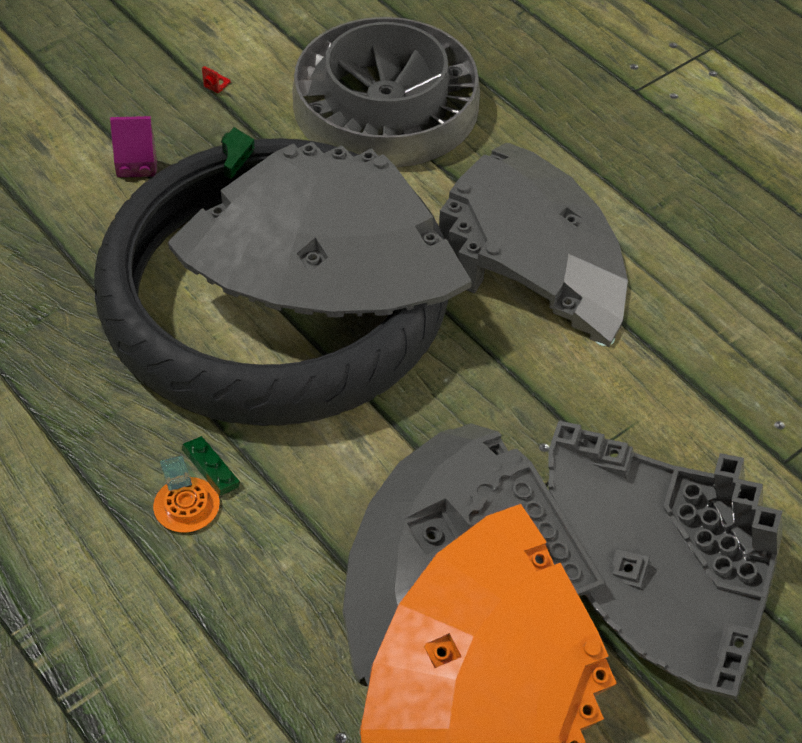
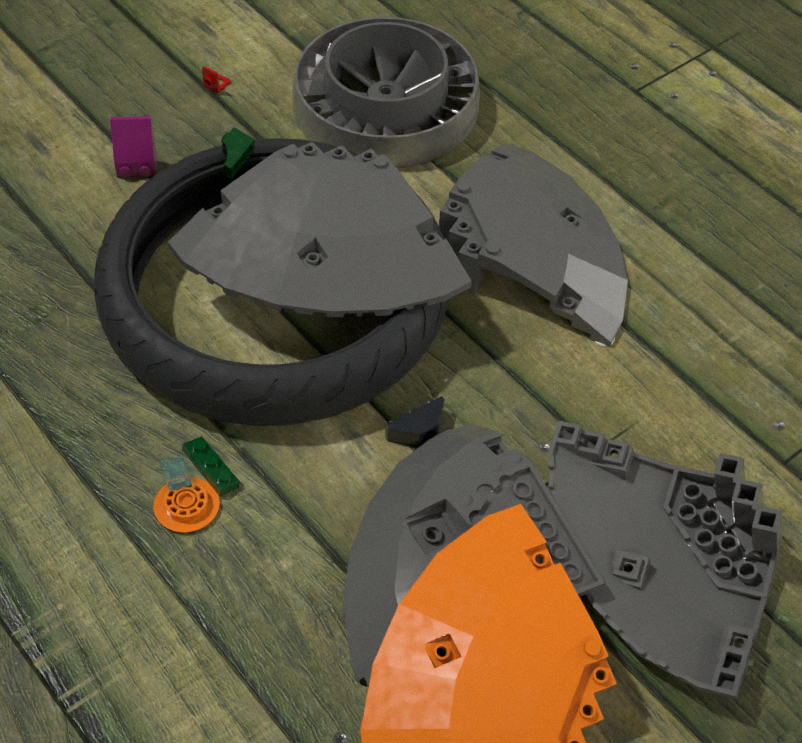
(417, 425): none -> black slope

